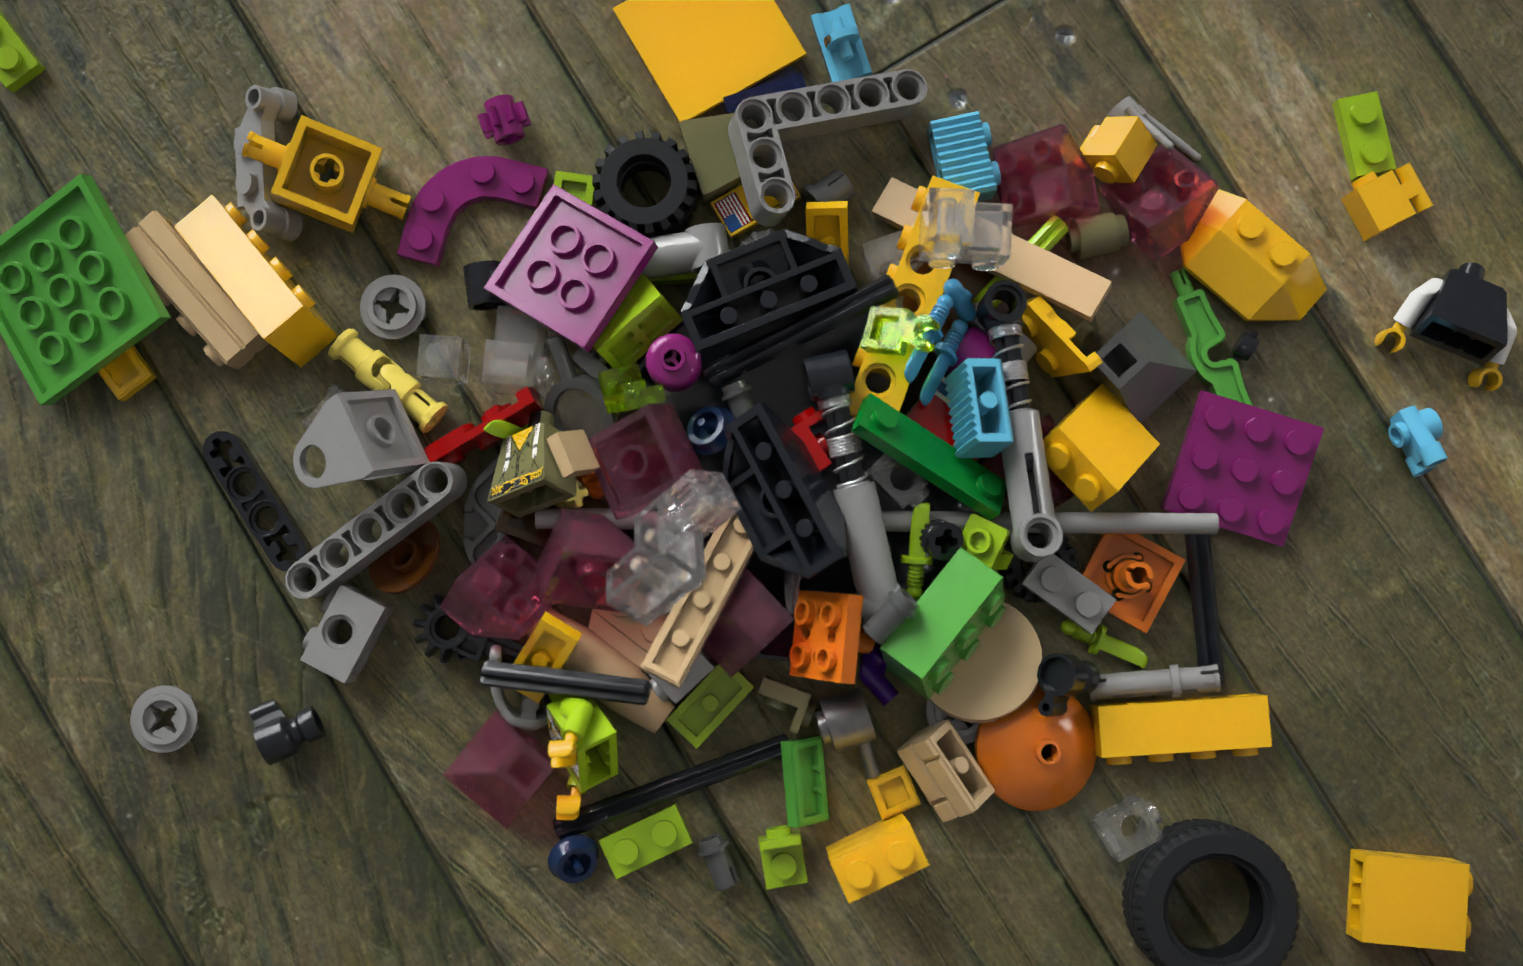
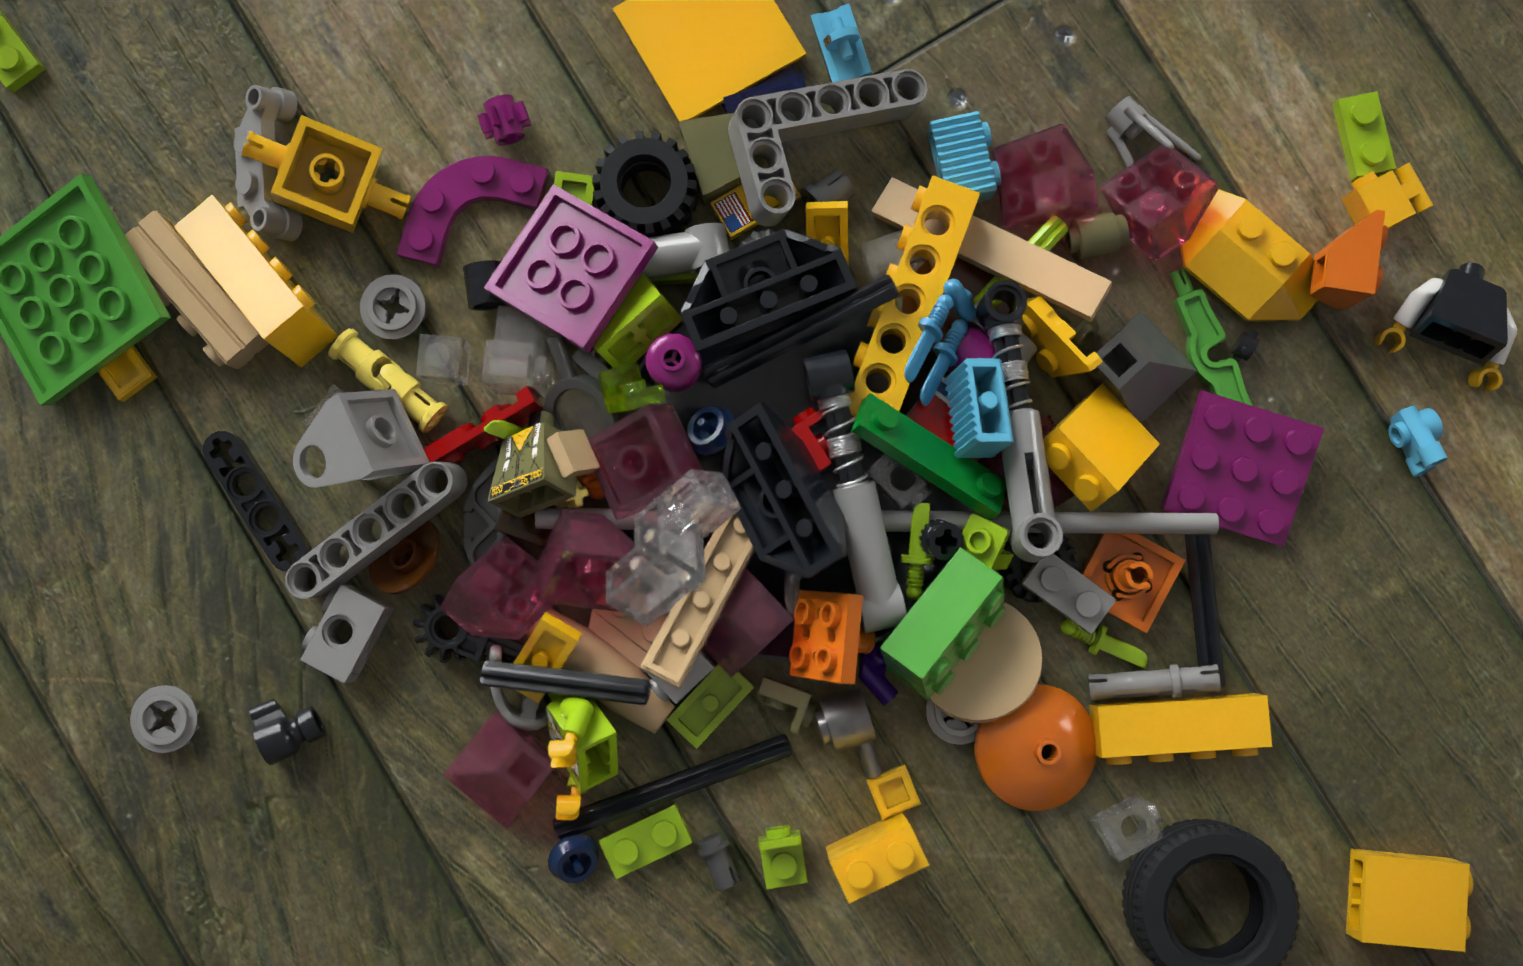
(738, 397): dark grey pin -> none
(804, 781): bright green plate -> none
(890, 615): dark grey pin -> none
(892, 329): clear neon green plate -> none
(945, 771): tan brick -> none
(964, 230): clear brick -> none
(1062, 678): black piece -> none
(1118, 149): yellow brick -> none
(1349, 265): none -> orange slope

